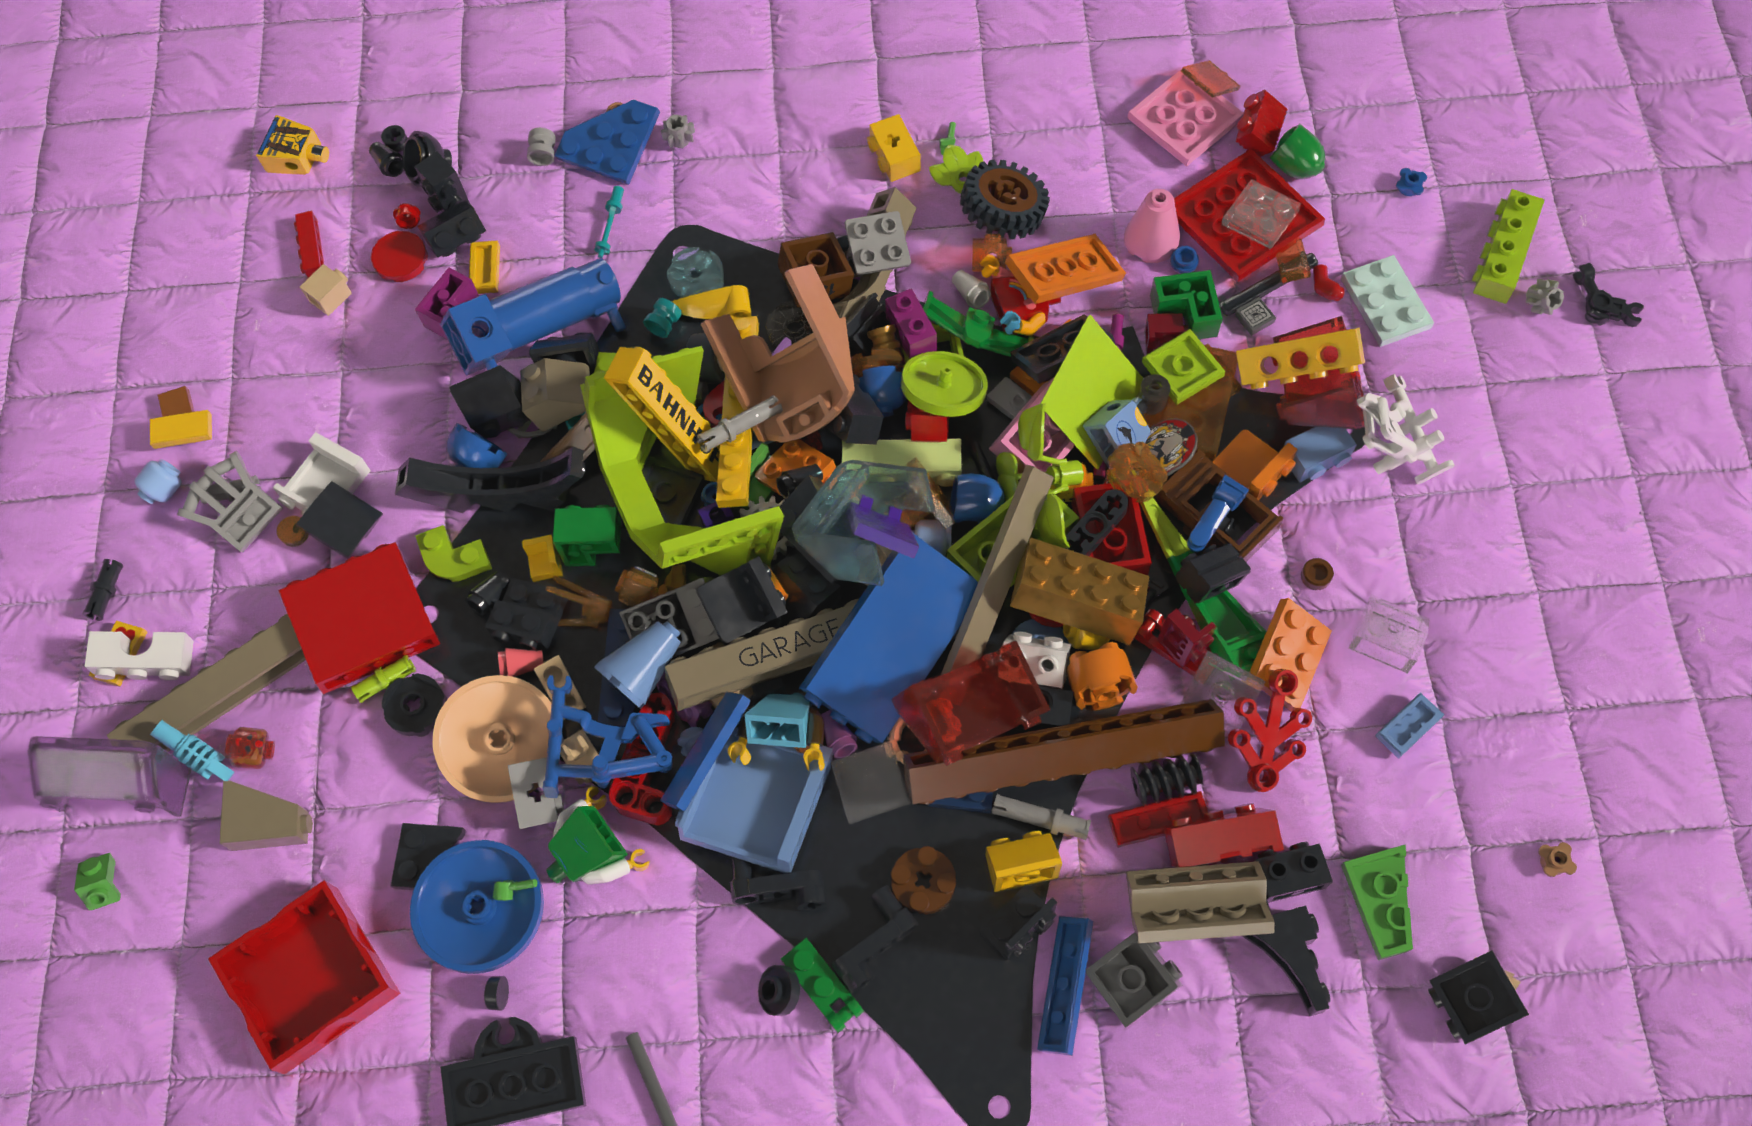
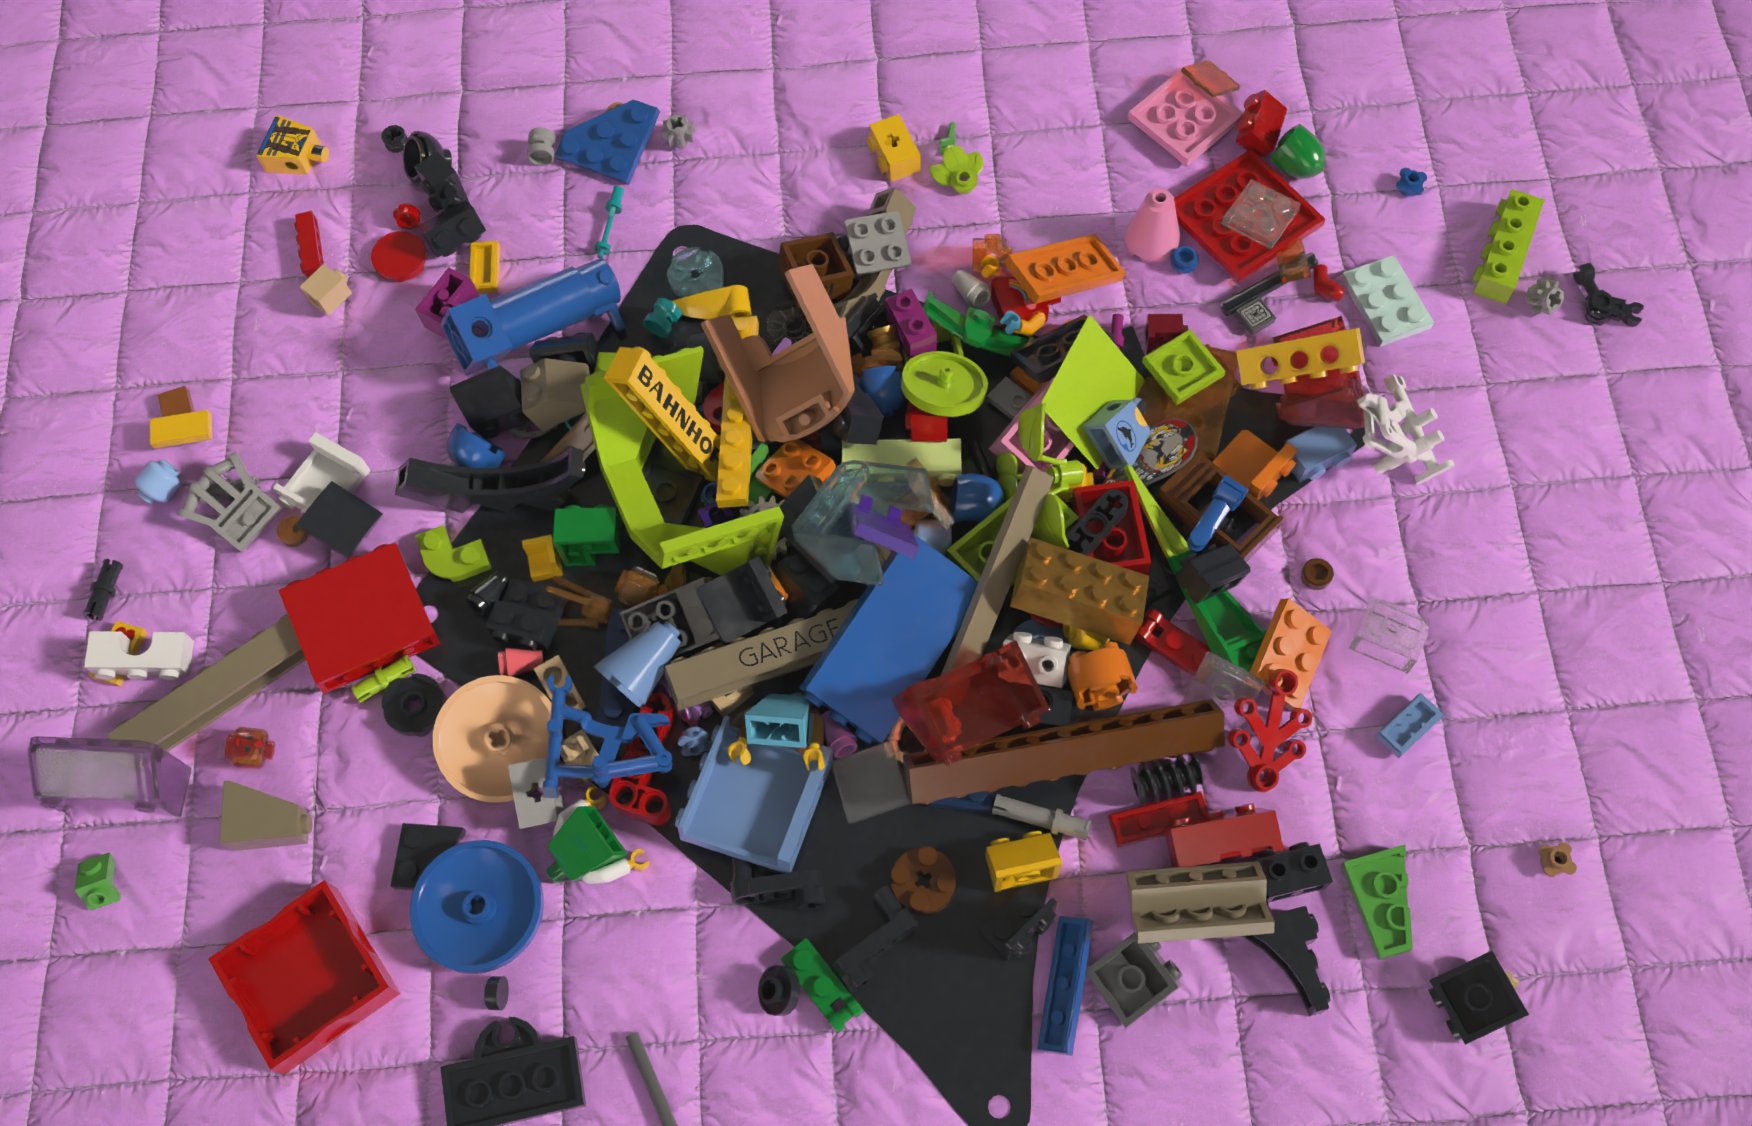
(192, 752): medium azure hinge -> none
(387, 159): black cone -> none
(504, 889): bright green hand -> none
(705, 751): blue tile -> none
(728, 429): light grey pin -> none
(792, 478): black cone -> none
(1004, 199): black wheel -> none
(1140, 458): clear orange plate -> none
(1154, 393): clear smoke brick -> none
(1183, 639): dark red bracket -> none
(1191, 296): green brick -> none

